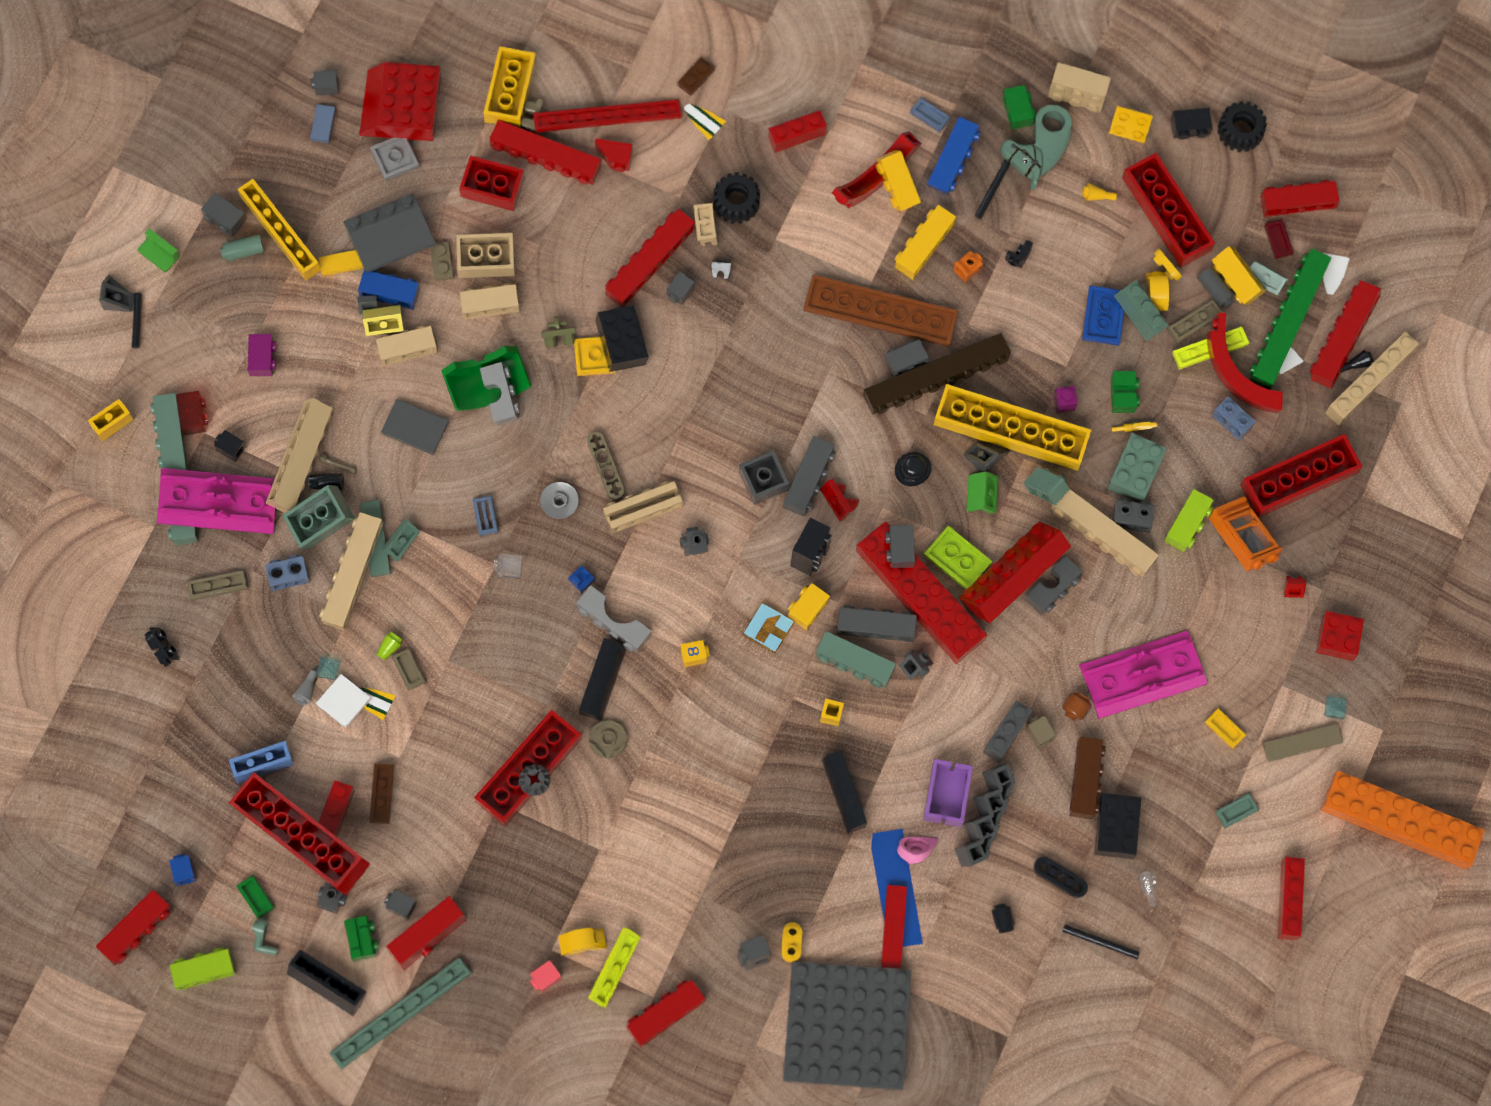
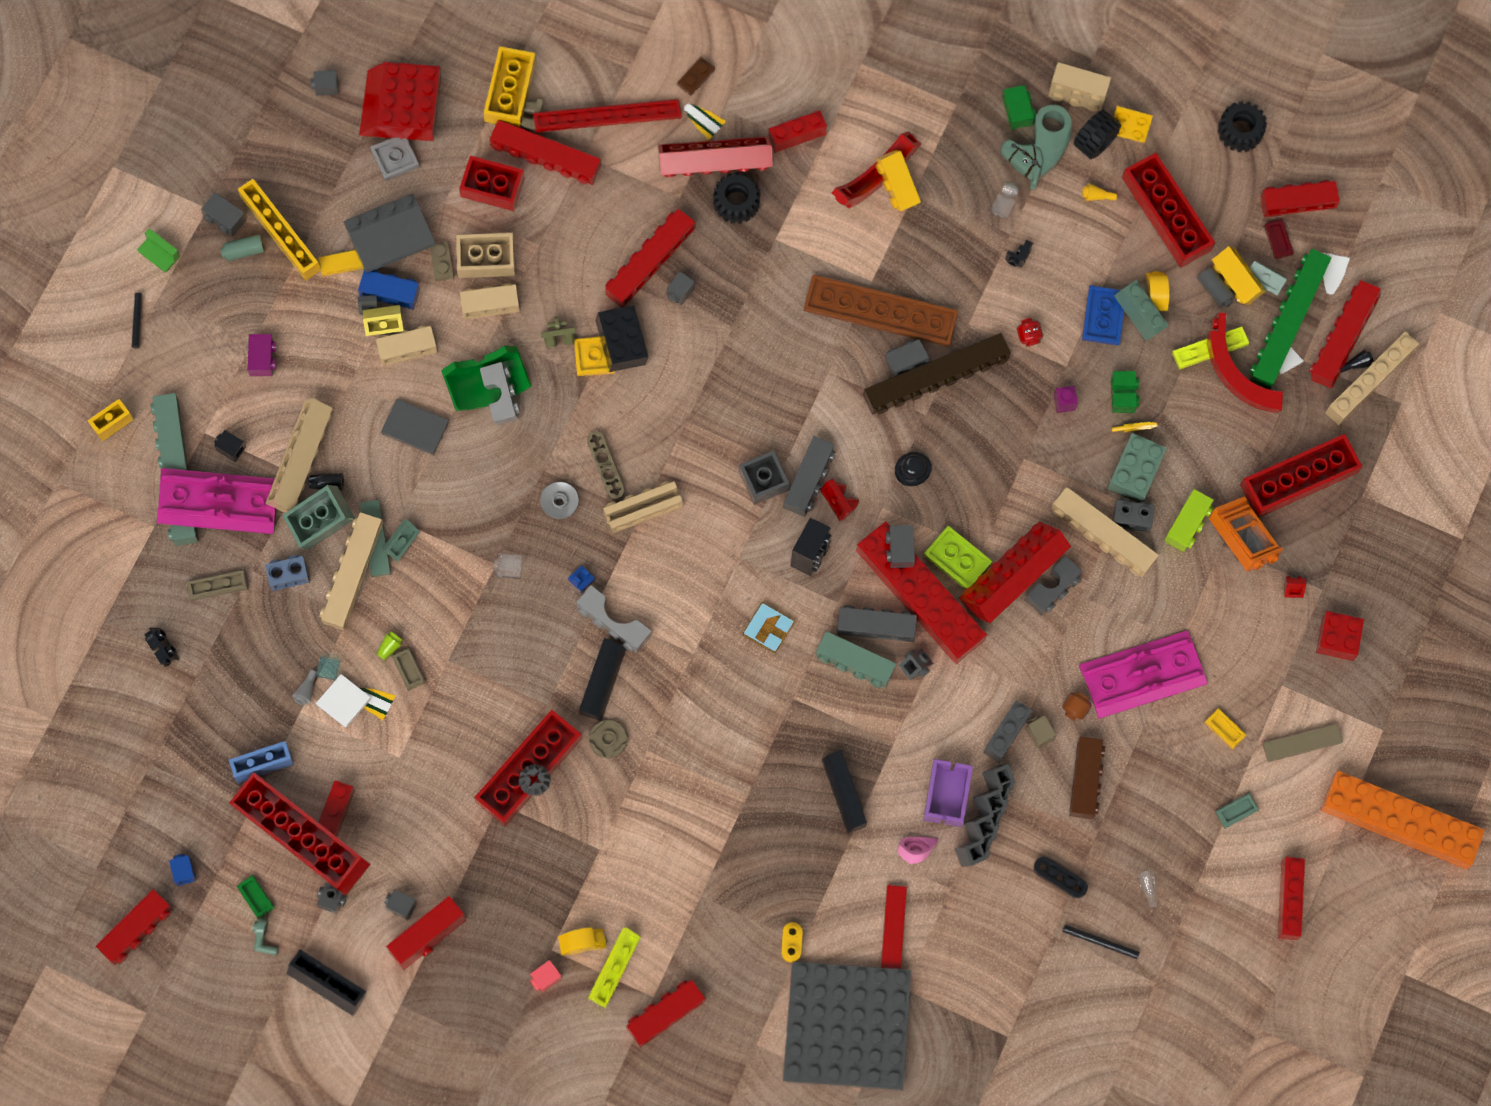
(115, 296): dark grey slope -> none
(192, 413): clear red brick -> none
(202, 969): lime brick -> none
(322, 123): sand blue tile -> none
(323, 459): dark tan hinge -> none
(360, 938): green brick -> none
(381, 793): reddish brown plate -> none
(400, 1013): sand green tile -> none
(488, 531): sand blue tile -> none
(615, 154): red slope -> none
(694, 541): dark grey brick -> none
(694, 653): yellow brick -> none
(705, 224): tan hinge -> none
(715, 155): none -> brick
(721, 265): tile -> none
(753, 953): dark grey arch -> none
(808, 606): yellow brick -> none
(831, 712): yellow brick -> none
(895, 871): blue sticker -> none
(925, 242): yellow brick -> none
(930, 115): sand blue tile -> none
(954, 156): blue wedge -> none
(967, 271): orange brick -> none
(982, 492): bright green panel -> none
(984, 457): dark grey slope -> none
(994, 186): black bar -> none
(1003, 918): black brick -> none
(1004, 204): none -> clear plate
(1012, 427): yellow brick -> none
(1029, 332): none -> red head
(1046, 485): sand green brick -> none
(1097, 134): none -> black tyre
(1117, 826): black brick -> none
(1171, 271): yellow plate -> none
(1191, 123): black brick -> none
(1194, 321): dark tan tile -> none
(1233, 418): sand blue brick -> none
(1335, 707): clear light blue tile -> none

